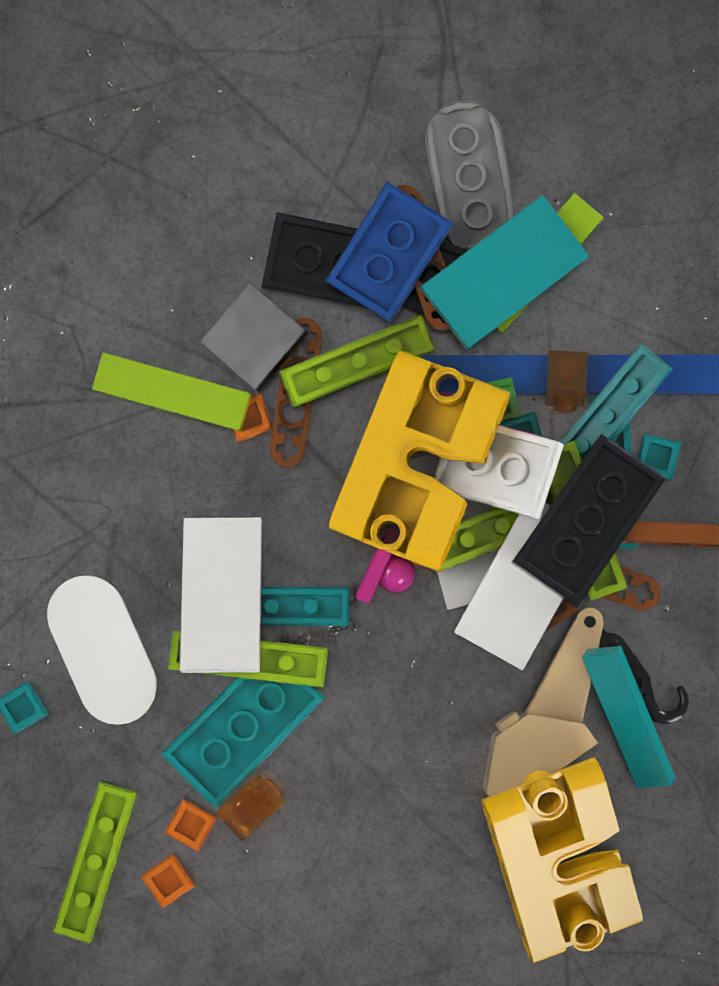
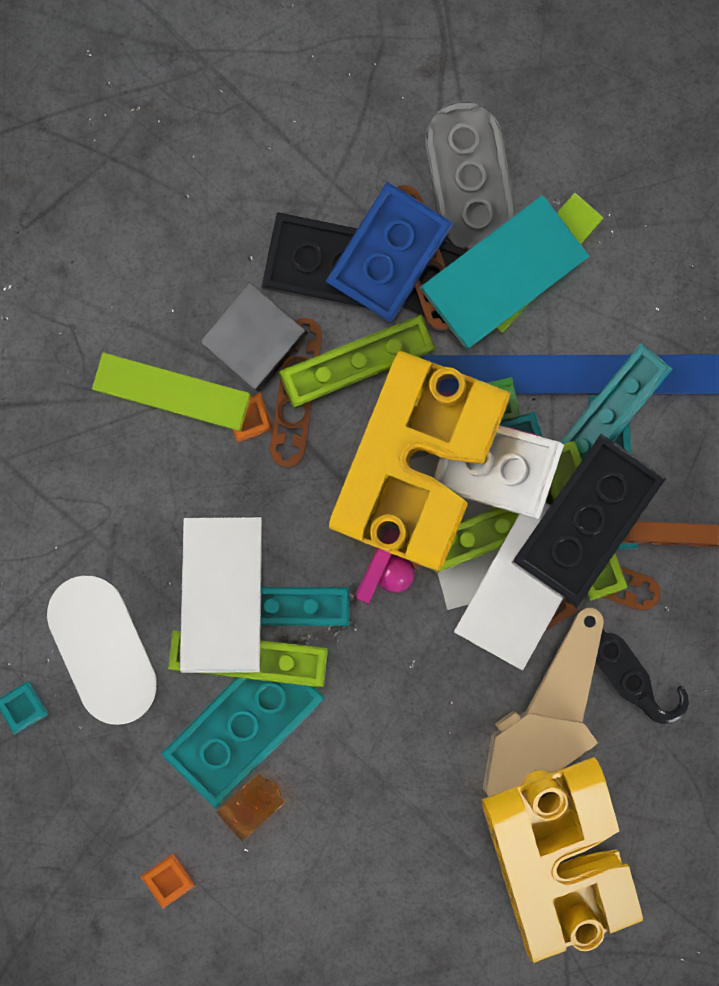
(95, 862): lime tile -> none
(190, 824): orange tile -> none
(566, 380): clear orange bracket -> none
(628, 717): teal tile -> none
(659, 454): teal tile -> none

